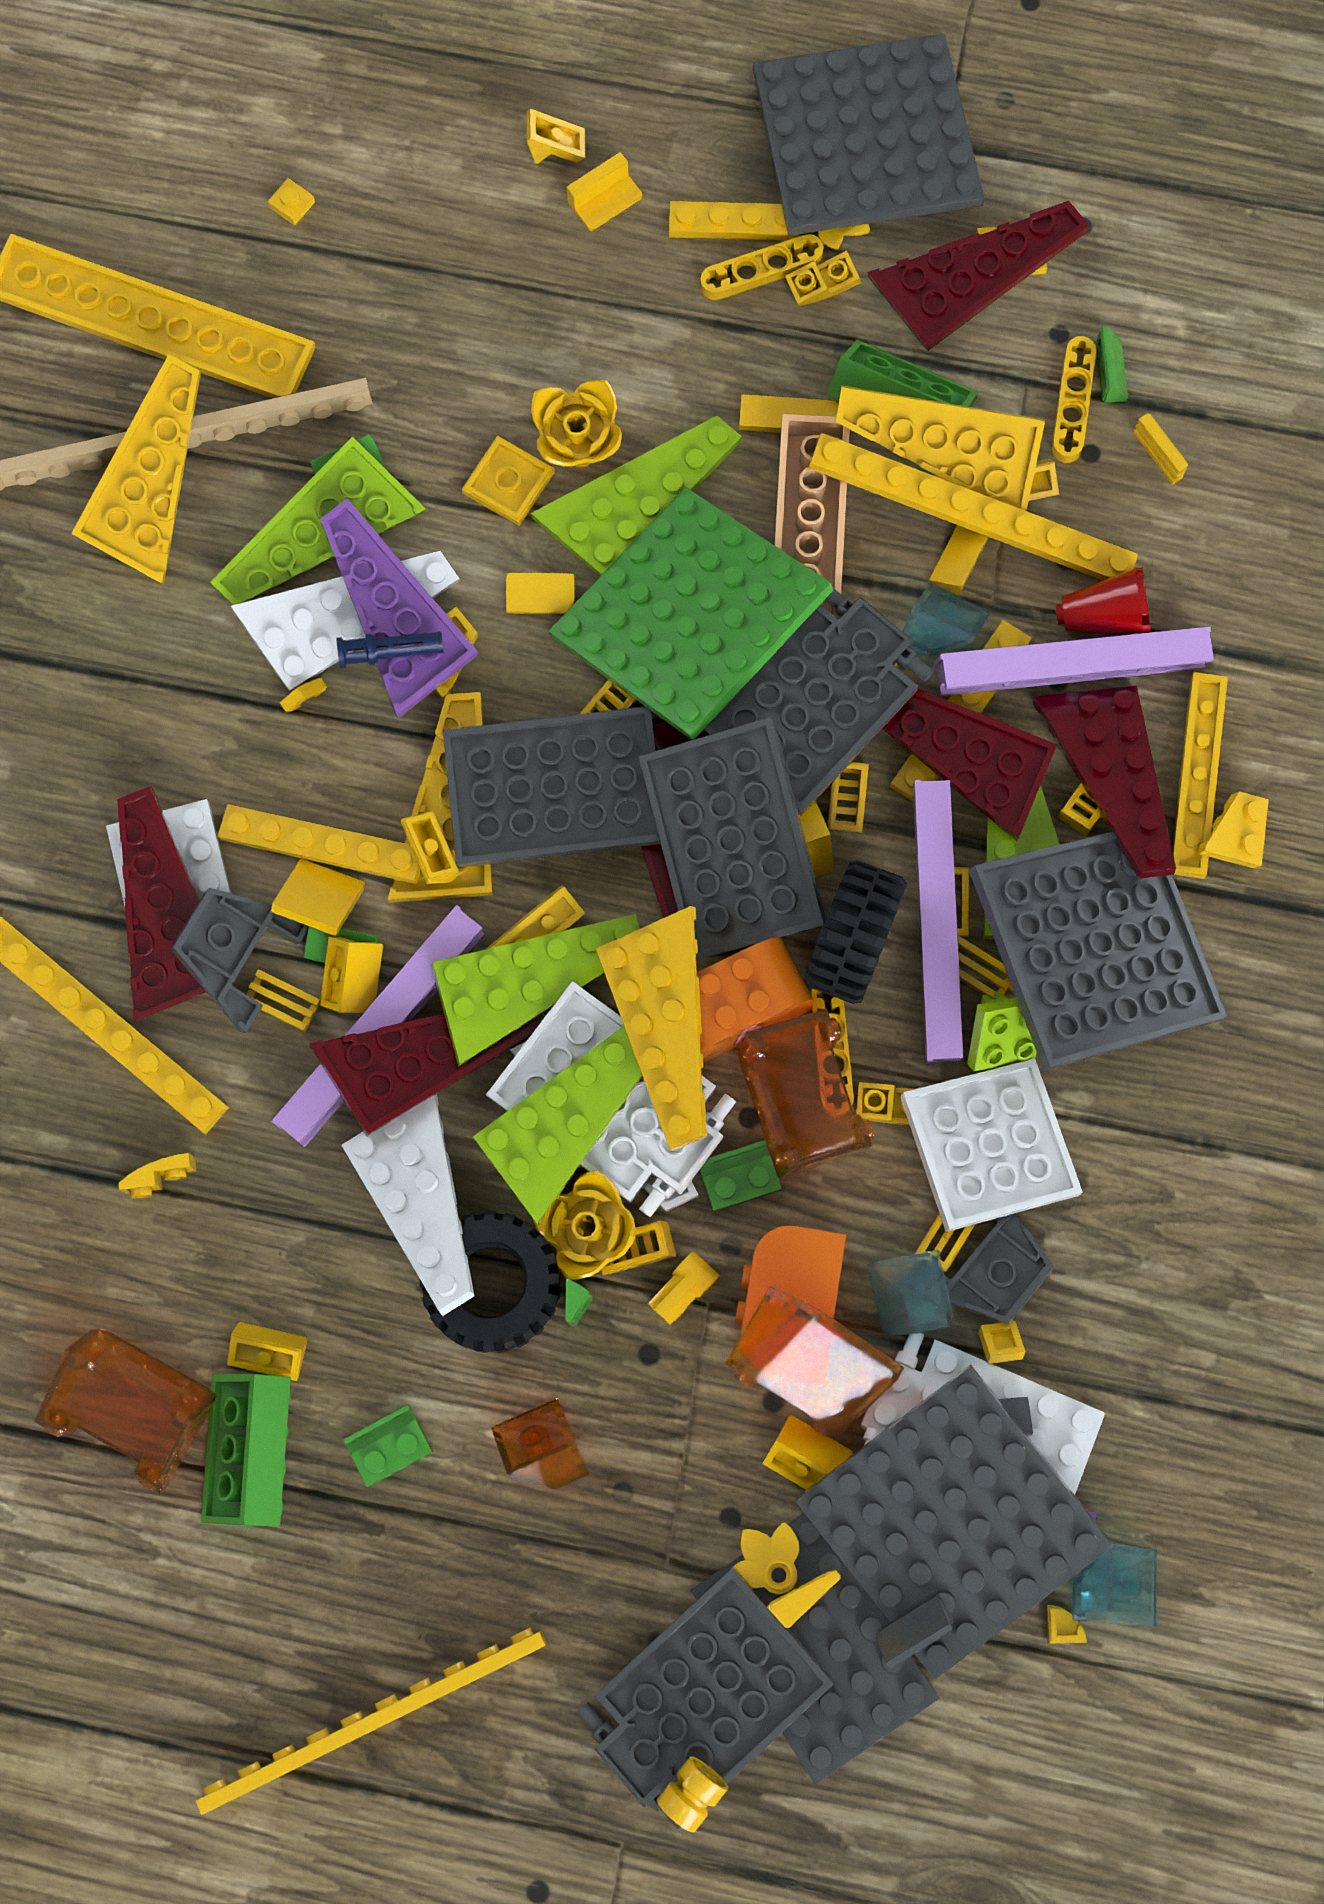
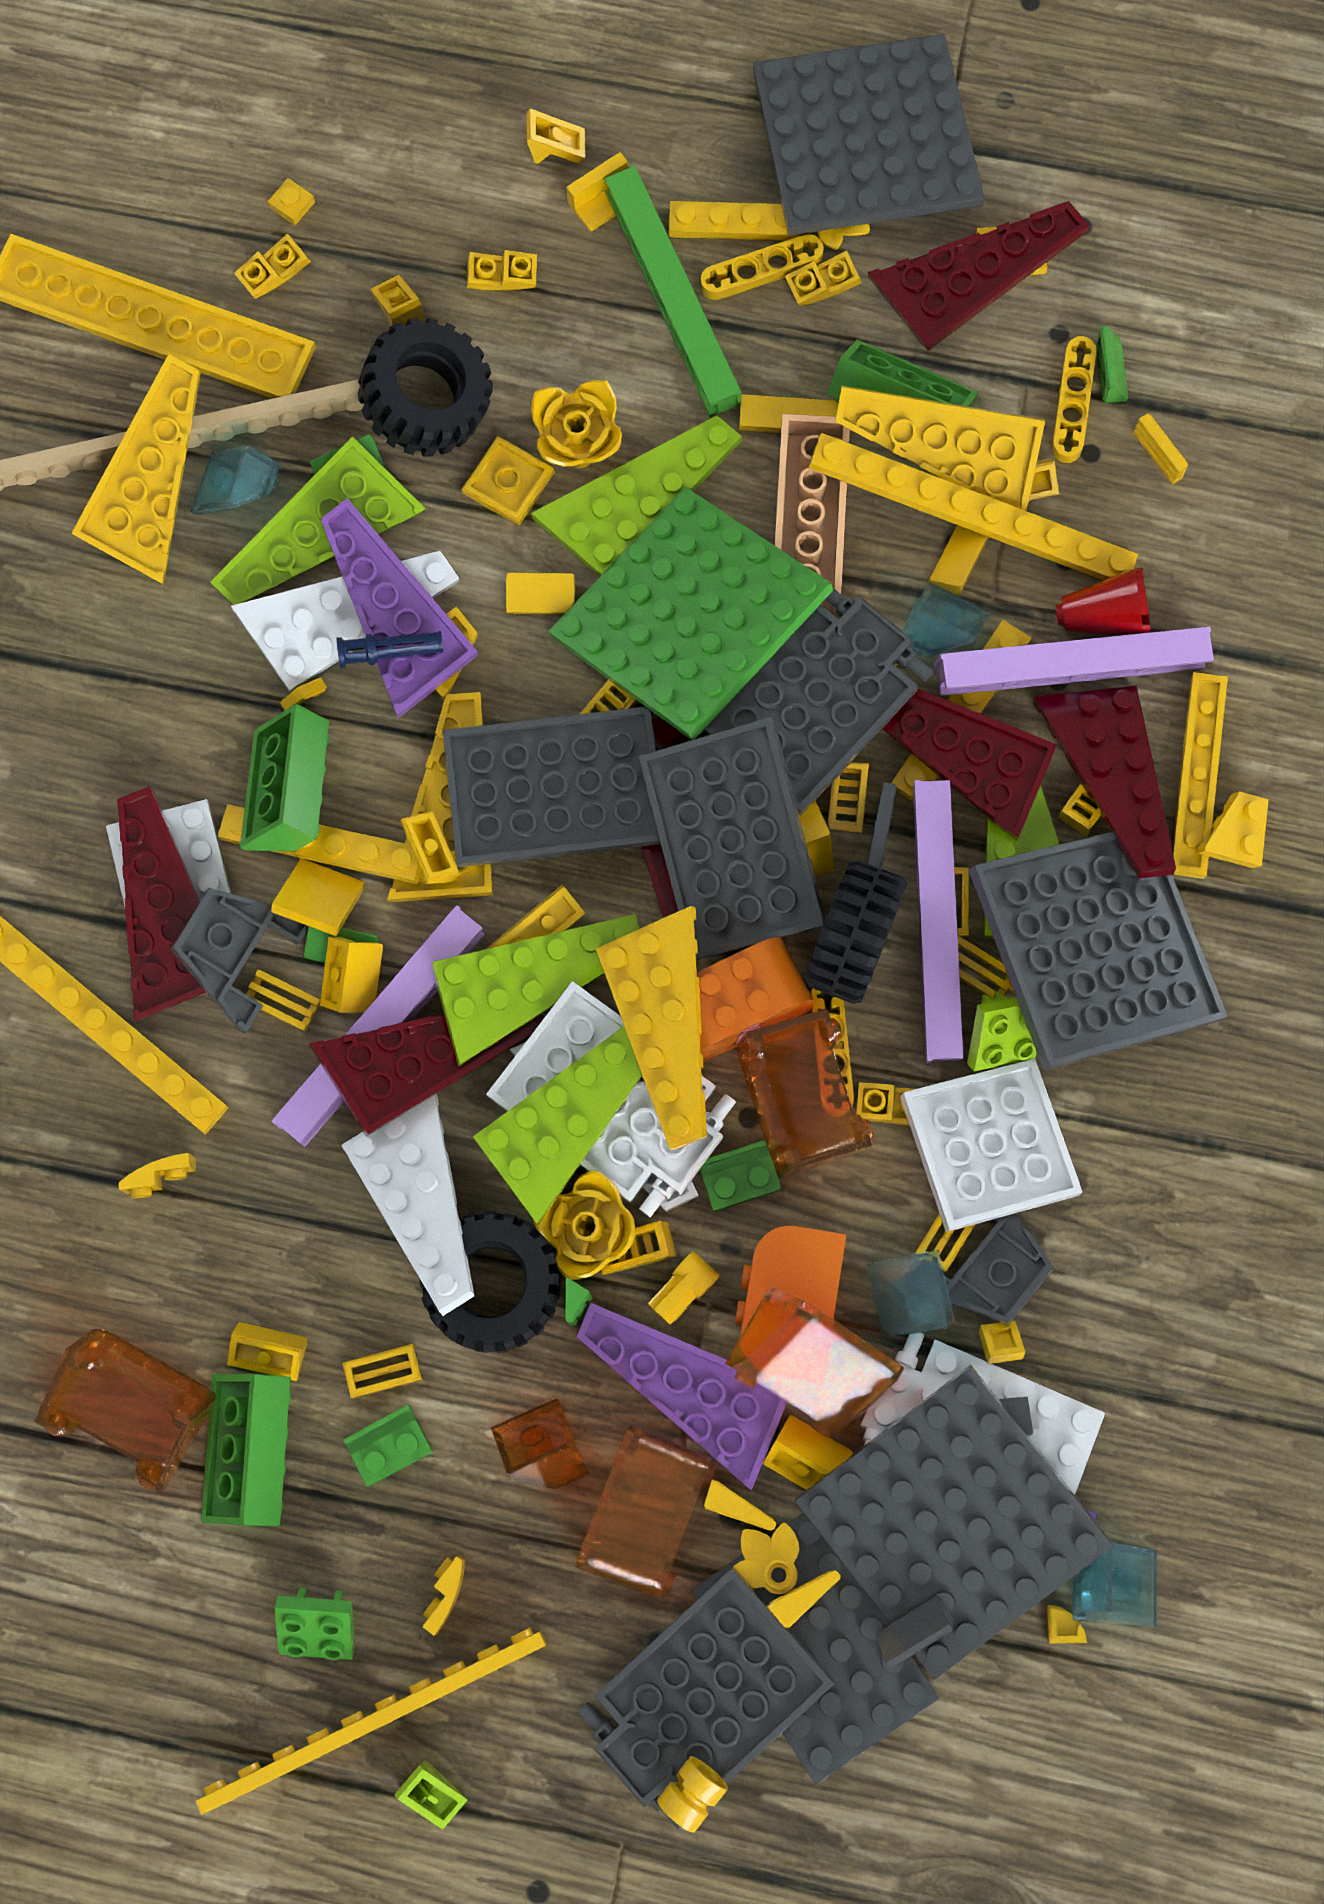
(234, 479): none -> clear light blue slope
(273, 268): none -> yellow slope
(285, 782): none -> bright green slope
(315, 1626): none -> bright green plate
(397, 301): none -> yellow slope
(411, 1363): none -> yellow tile
(431, 1795): none -> lime slope
(449, 356): none -> black tyre
(449, 1584): none -> yellow slope
(504, 272): none -> yellow slope
(644, 1512): none -> clear orange windscreen
(672, 292): none -> bright green tile
(690, 1389): none -> medium lavender wing
(728, 1503): none -> yellow slope
(882, 824): none -> dark grey tile

